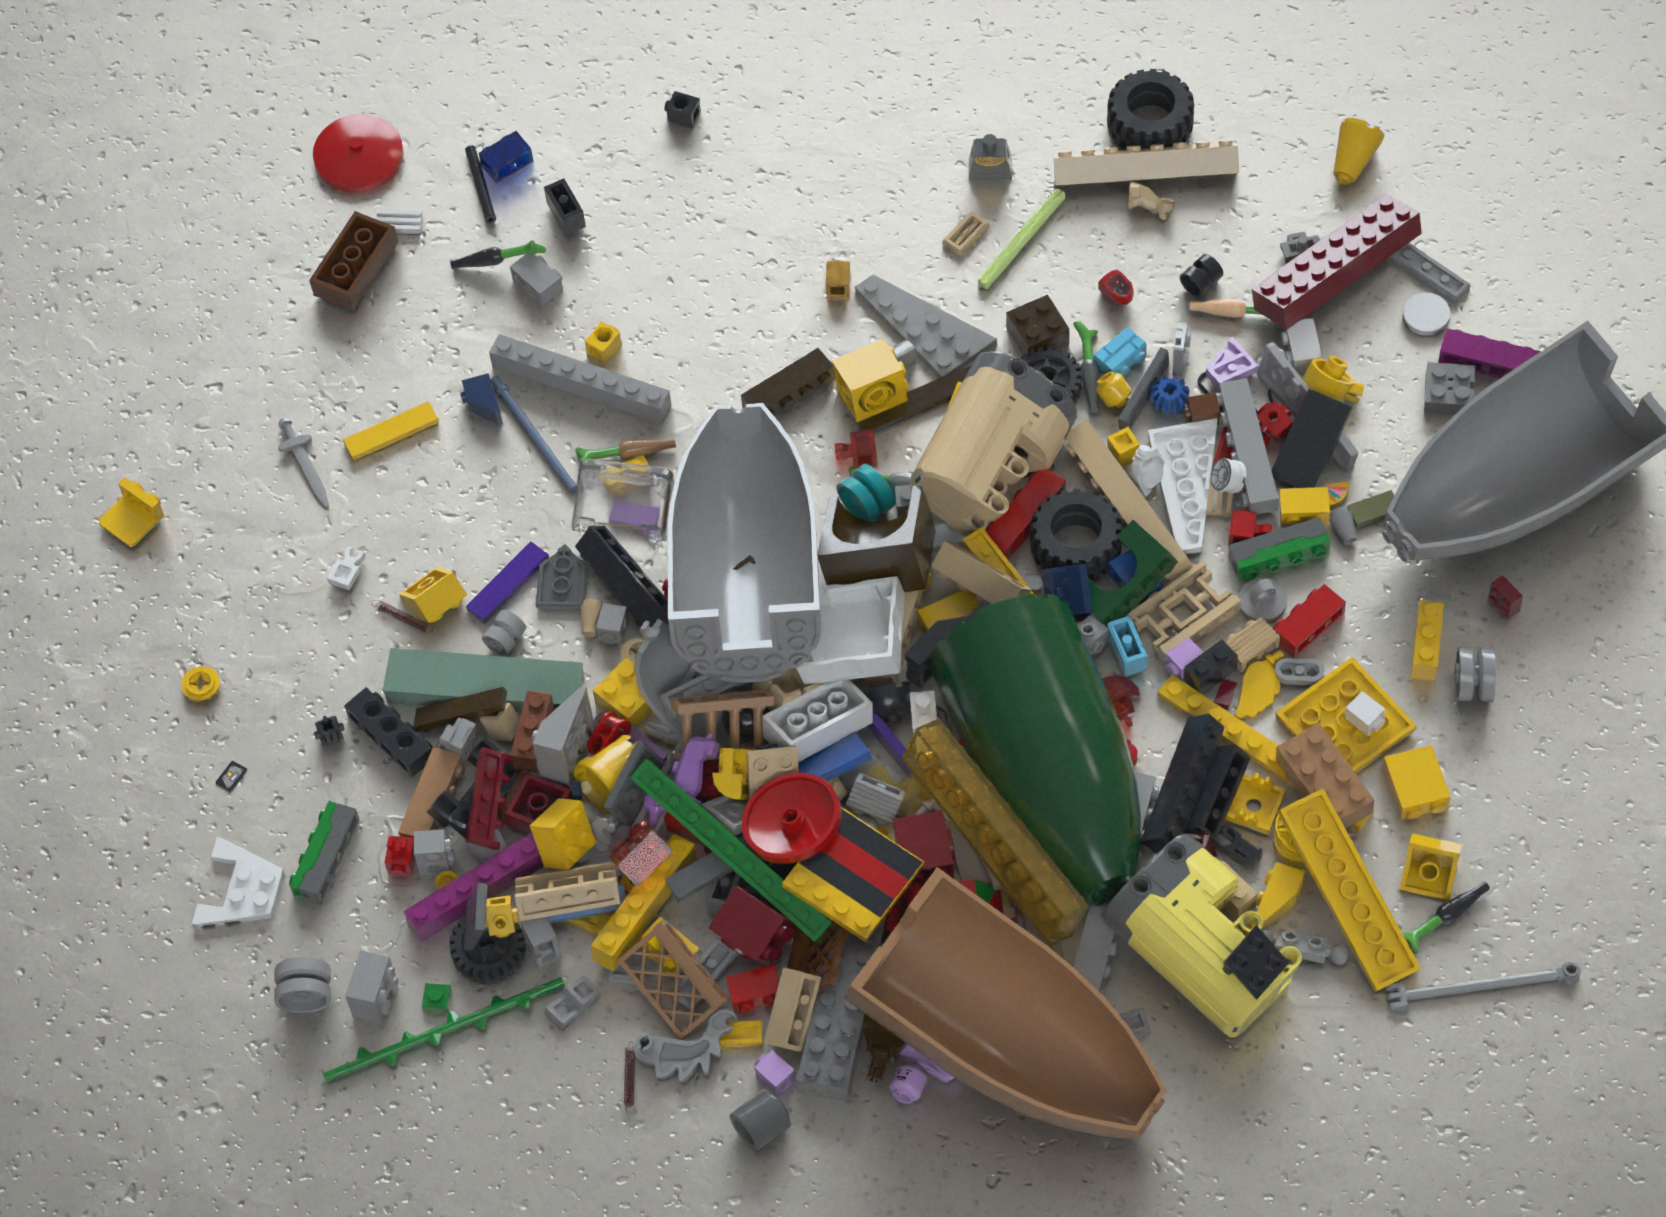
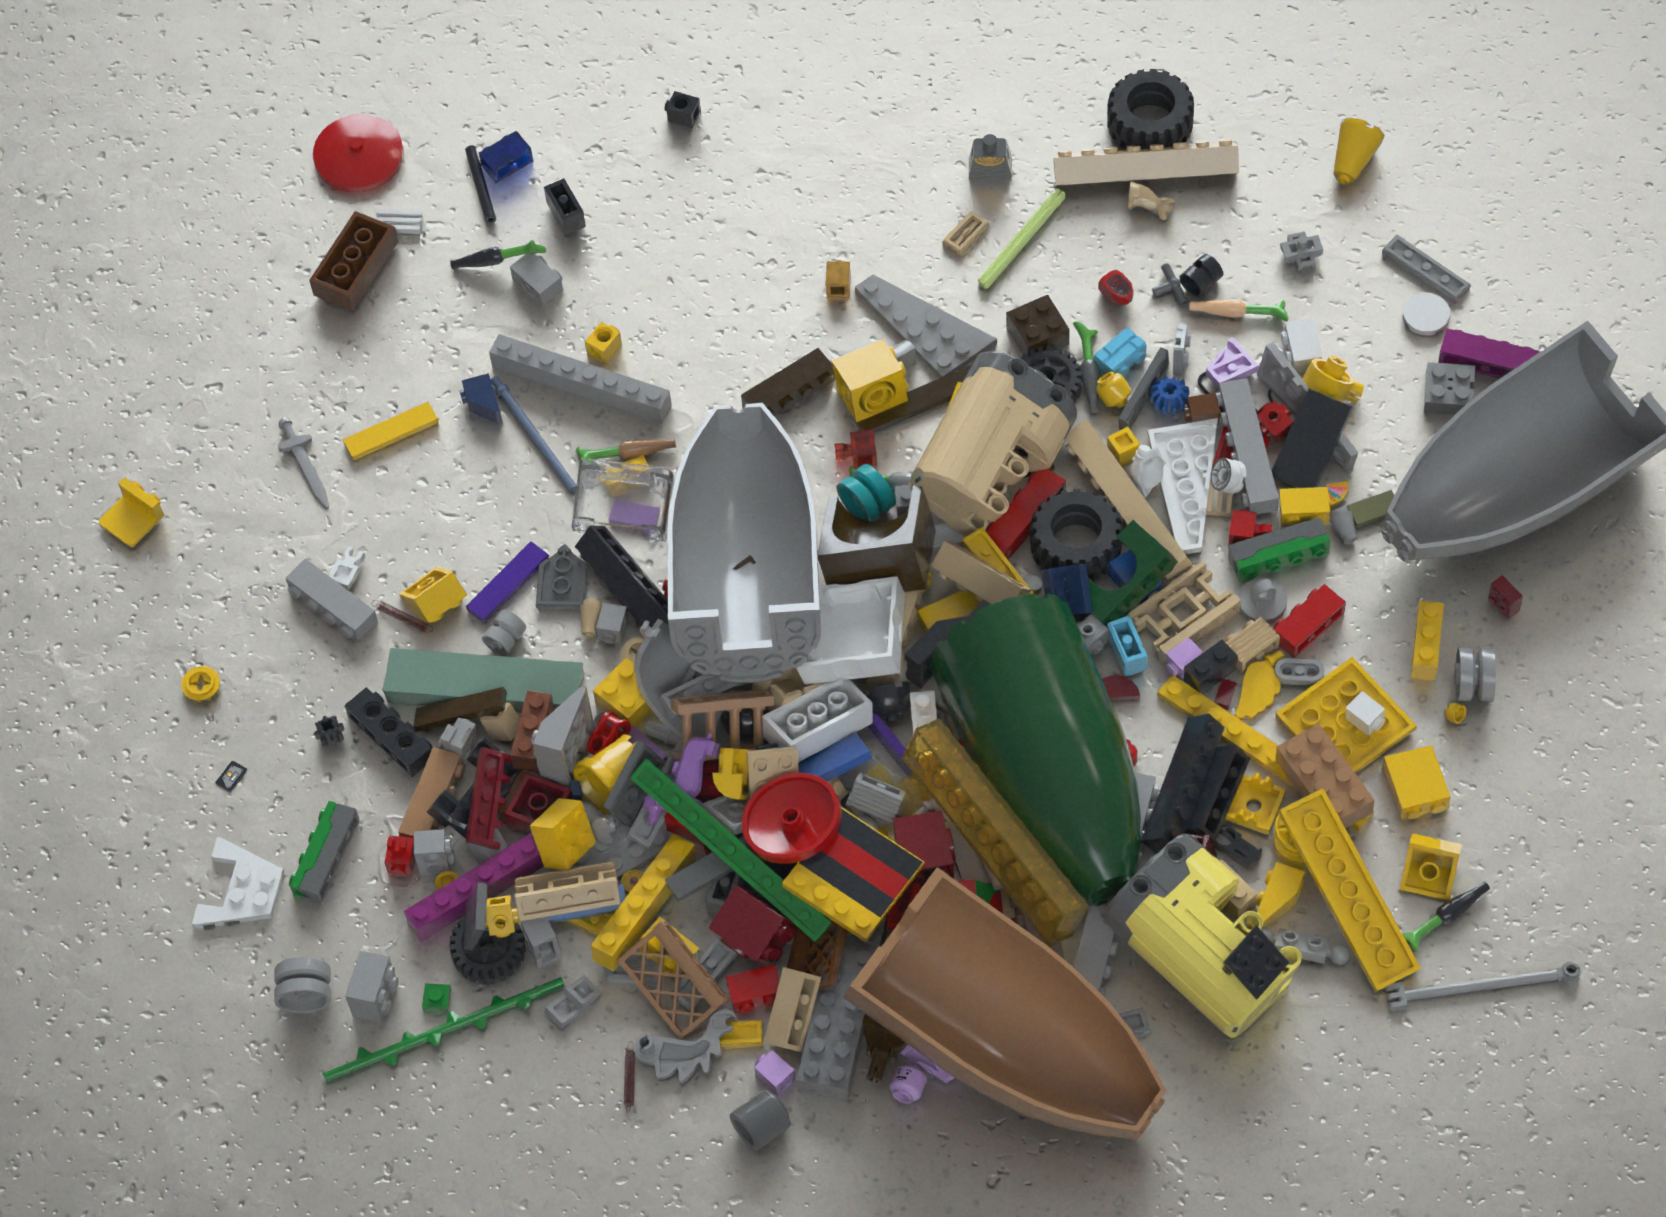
(331, 600): none -> light grey brick
(640, 853): clear red brick -> none
(1122, 701): clear red brick -> none
(1172, 284): none -> dark grey piece
(1336, 261): brick -> none
(1455, 712): none -> yellow hinge

